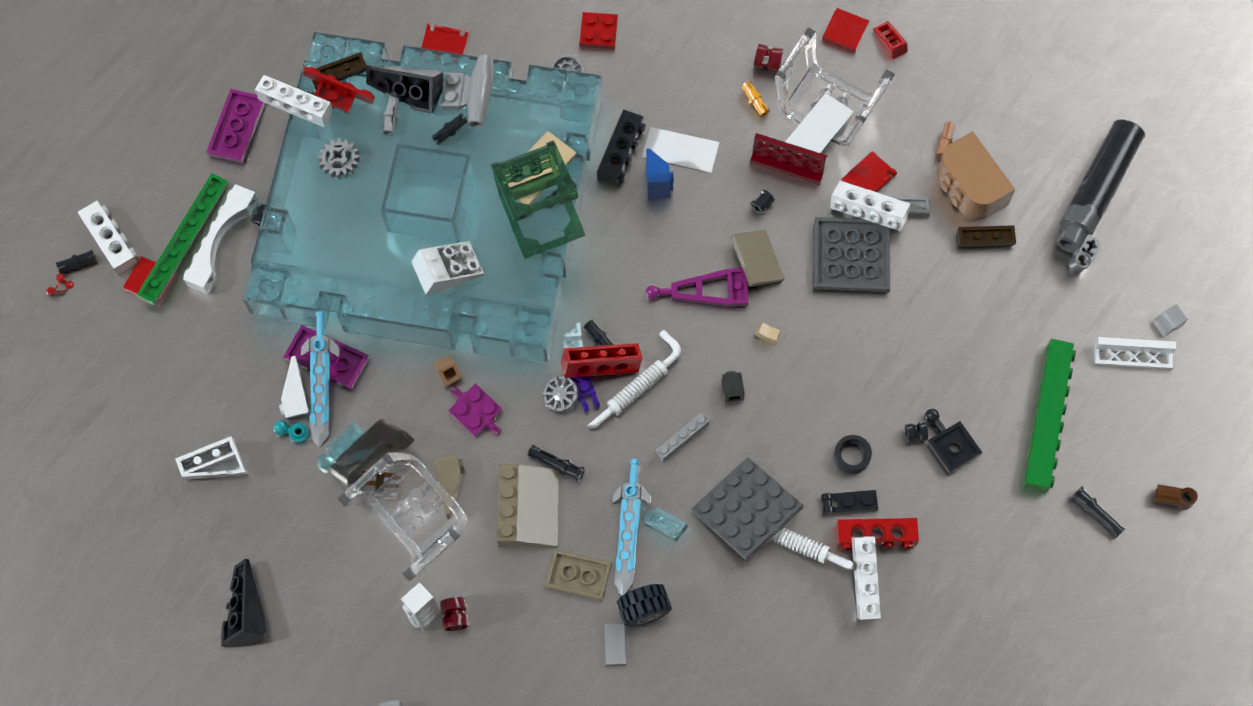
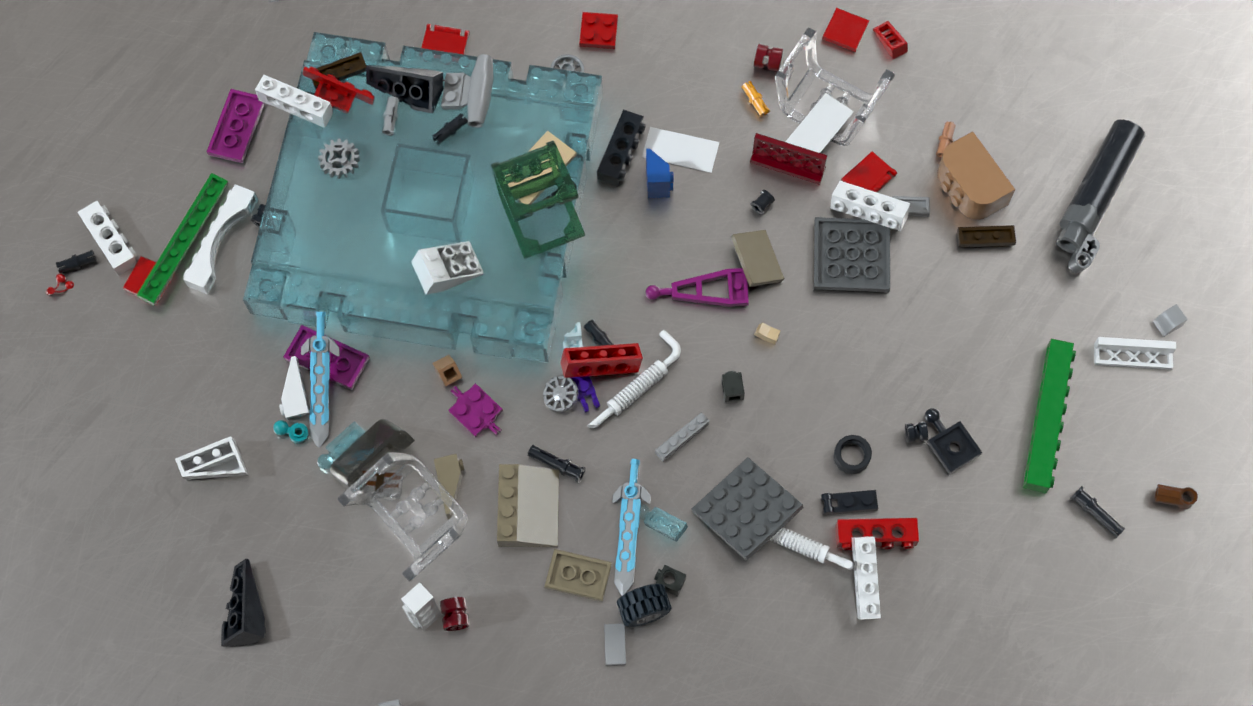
(677, 585): none -> pearl dark grey brick

